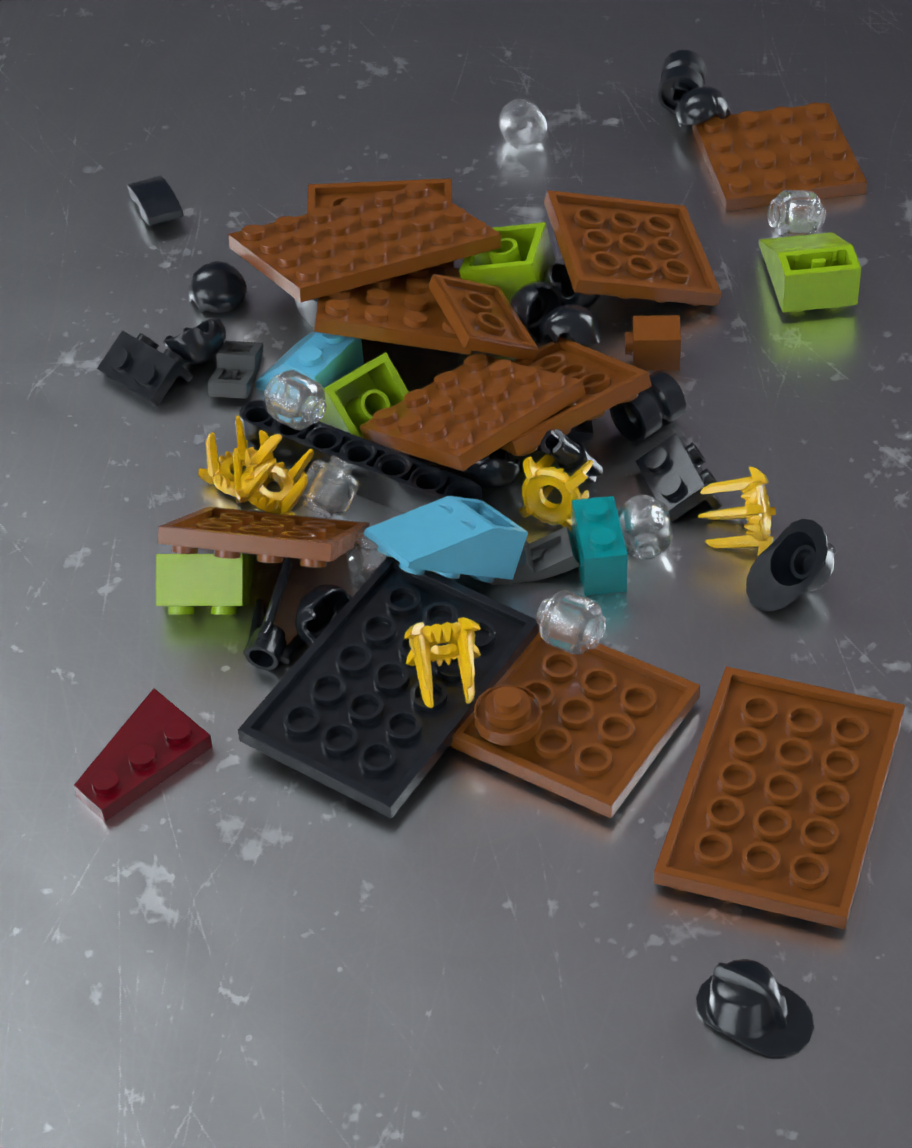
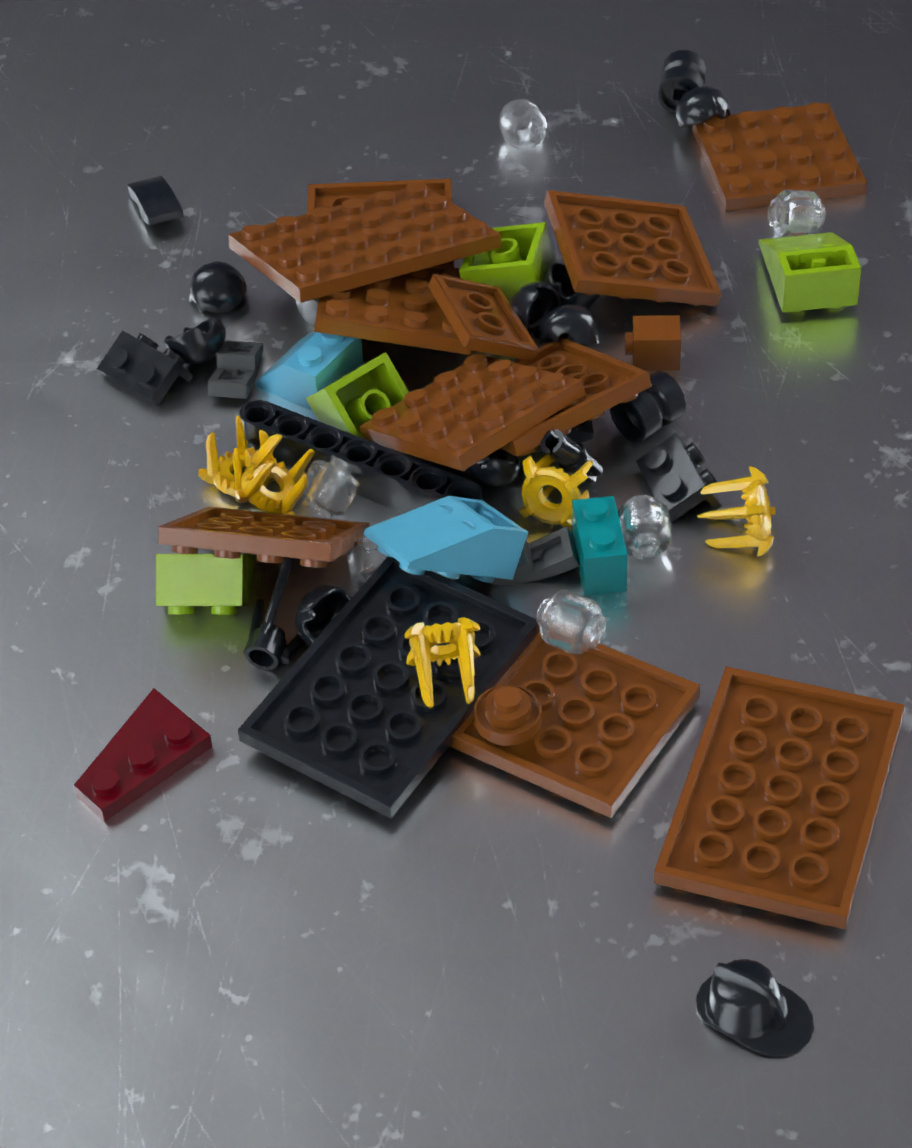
(295, 399): clear head -> none
(791, 565): black piece -> none

